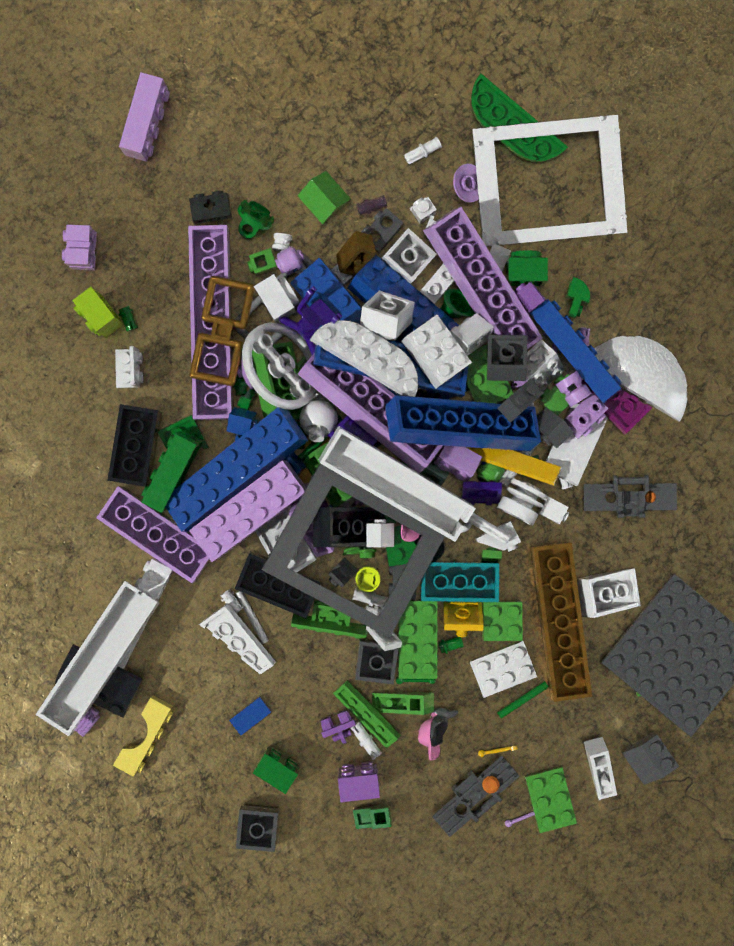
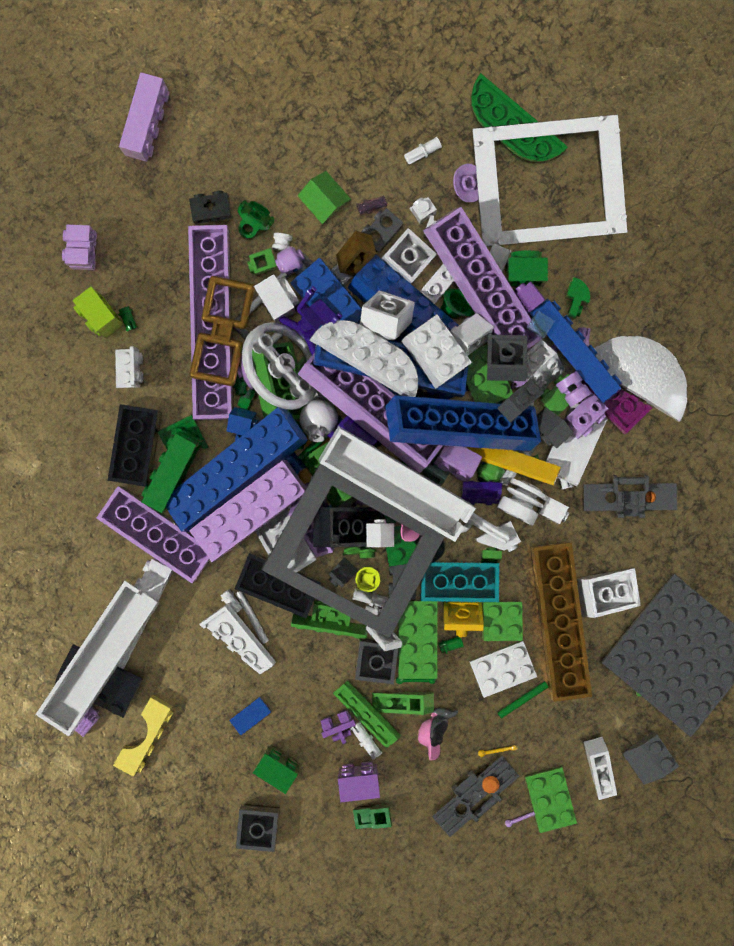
(540, 324): none -> clear light blue plate

